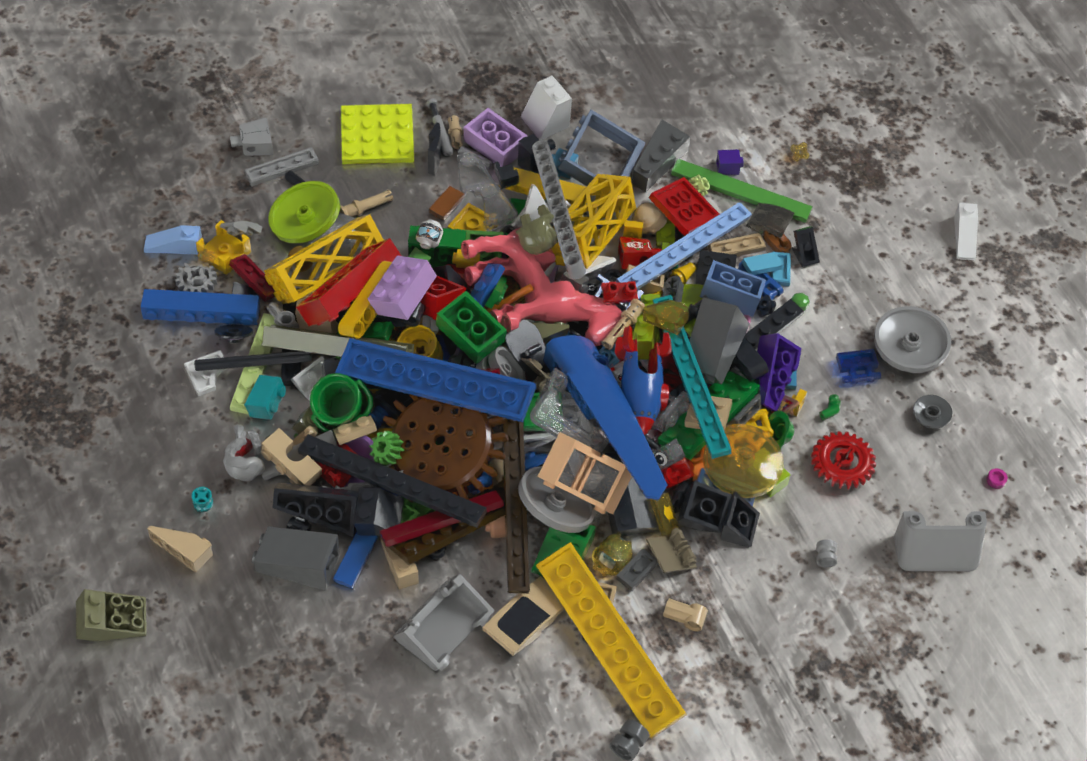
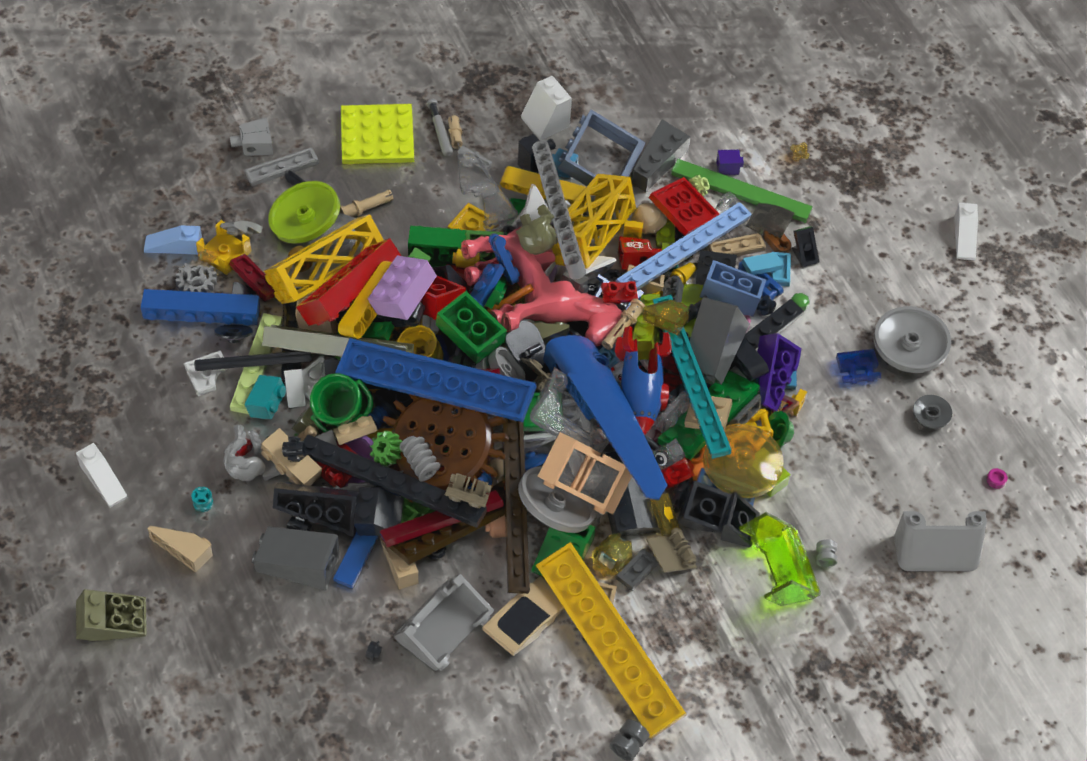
(101, 475): none -> white slope
(282, 318): light grey axle -> none
(294, 388): none -> white sticker
(294, 449): none -> black gear
(373, 650): none -> black plate
(419, 457): none -> light grey piece
(429, 234): head -> none
(434, 150): black slope -> none
(446, 203): dark orange tile -> none
(475, 497): none -> dark tan hinge
(493, 137): lavender brick -> none
(504, 258): none -> blue plate
(506, 175): black panel -> none
(691, 615): tan piece -> none
(726, 201): none -> clear cone
(786, 559): none -> clear neon green windscreen
(833, 407): green arm -> none
(840, 470): red gear -> none

